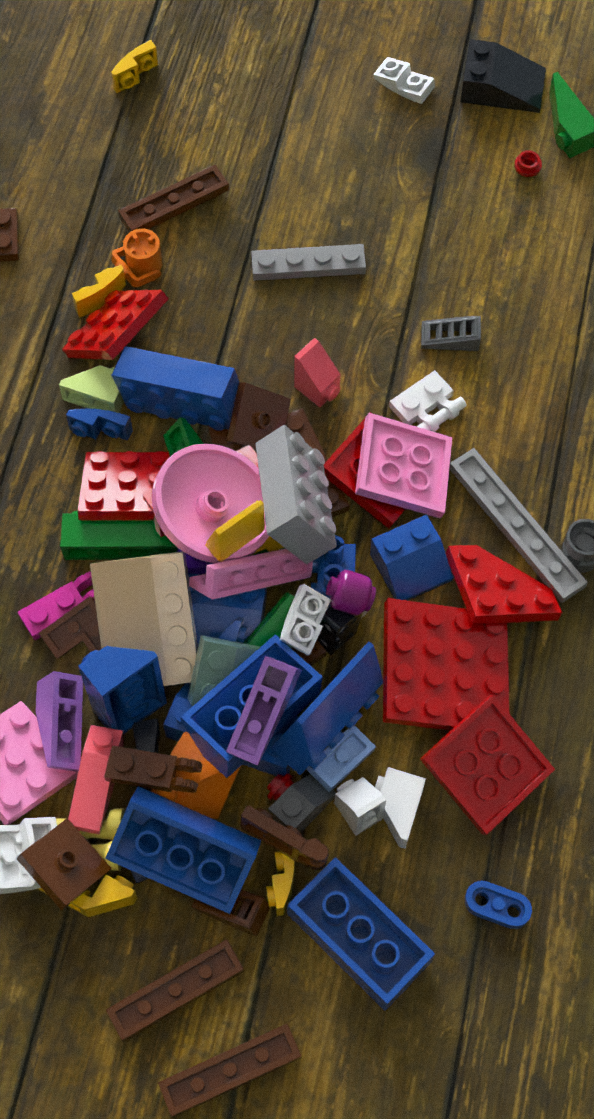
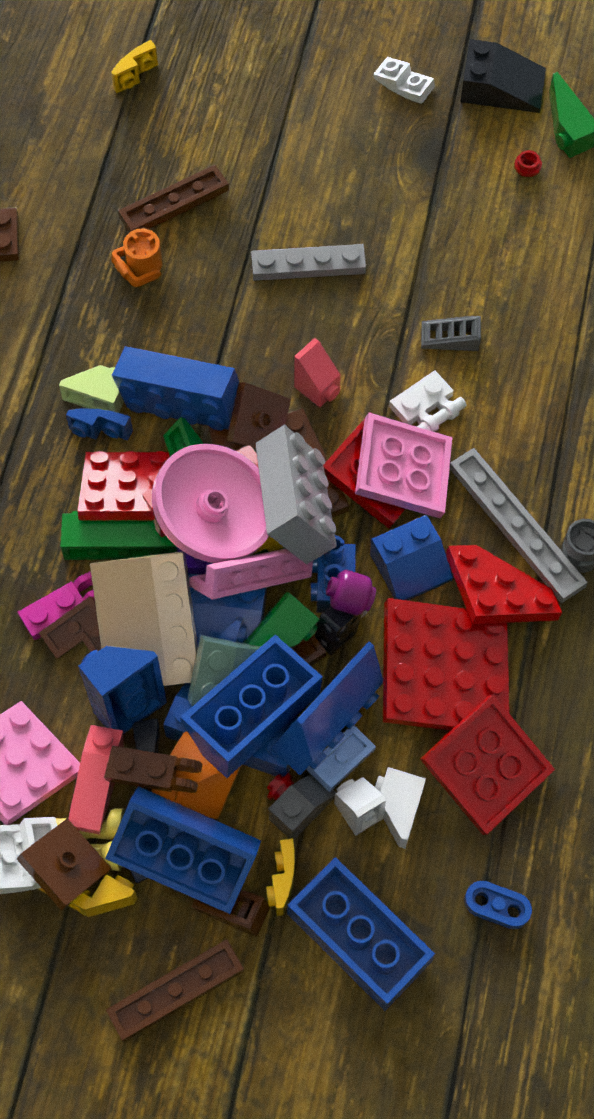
(60, 719): medium lavender slope -> none
(92, 297): yellow slope -> none
(114, 324): red plate -> none
(229, 1070): reddish brown plate -> none
(237, 531): yellow slope -> none
(263, 709): medium lavender slope -> none
(284, 838): reddish brown hinge -> none
(304, 619): white slope -> none

